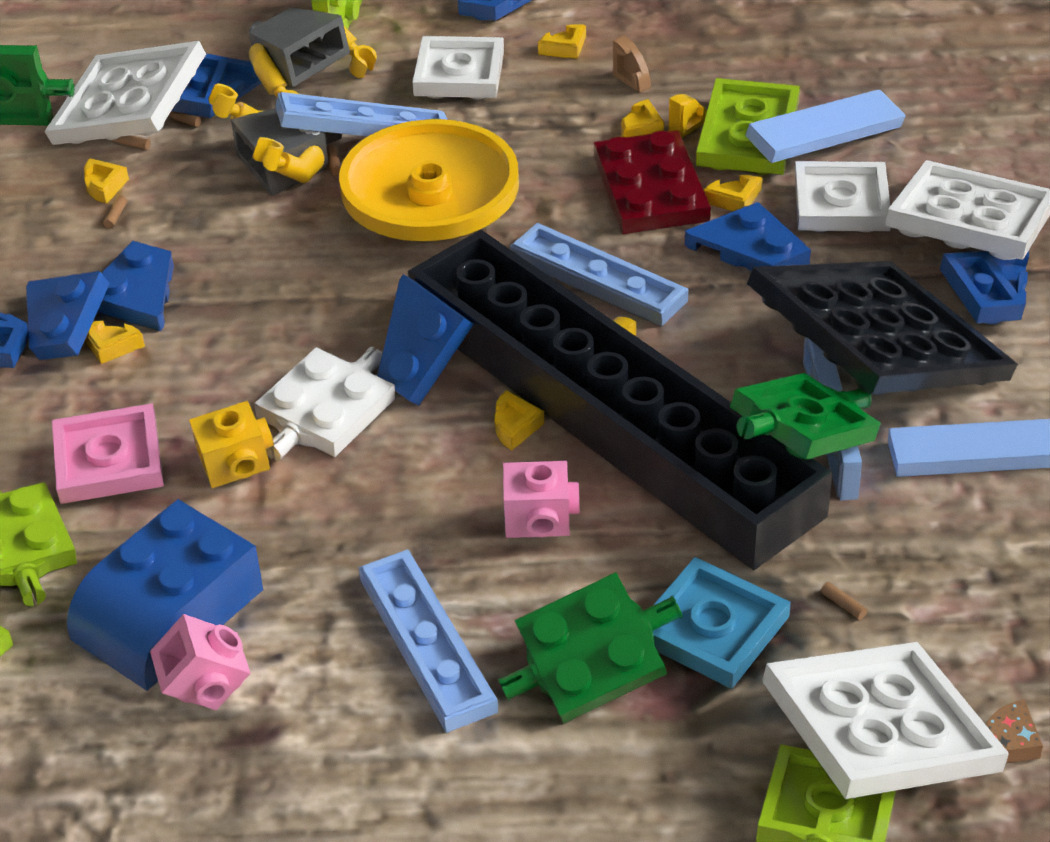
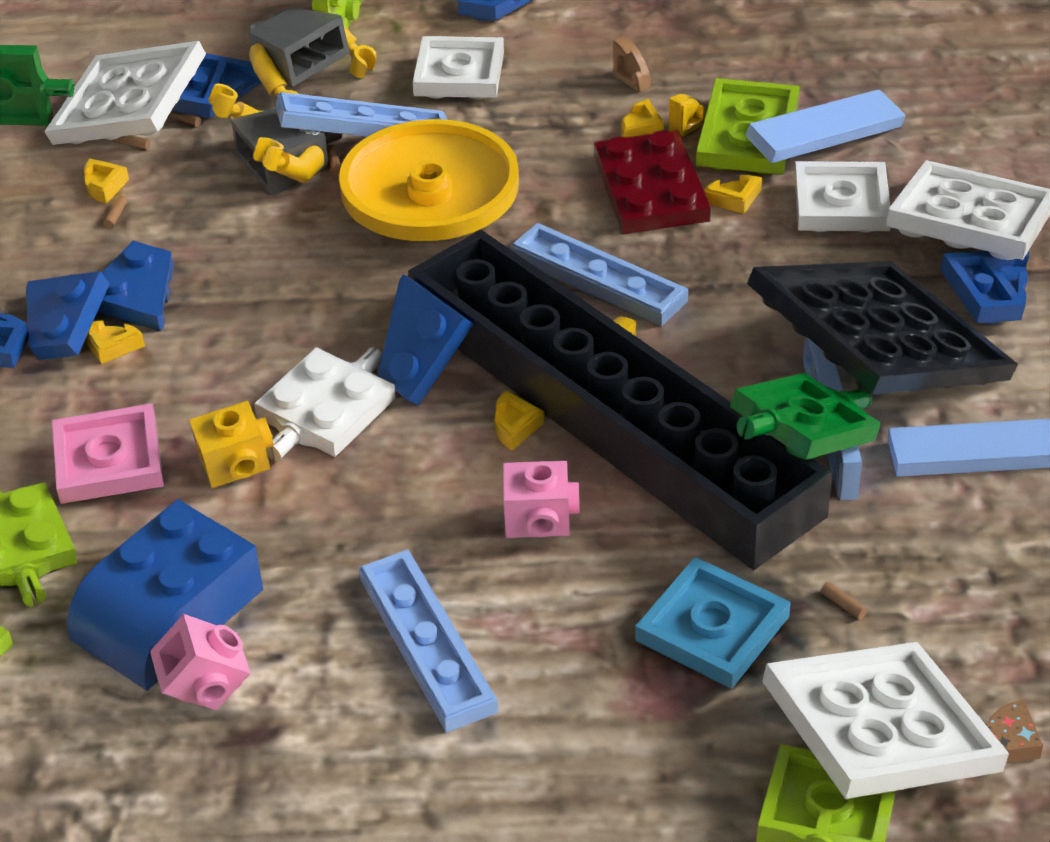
(563, 44): yellow tile -> none
(590, 647): green plate -> none
(750, 239): blue wing -> none

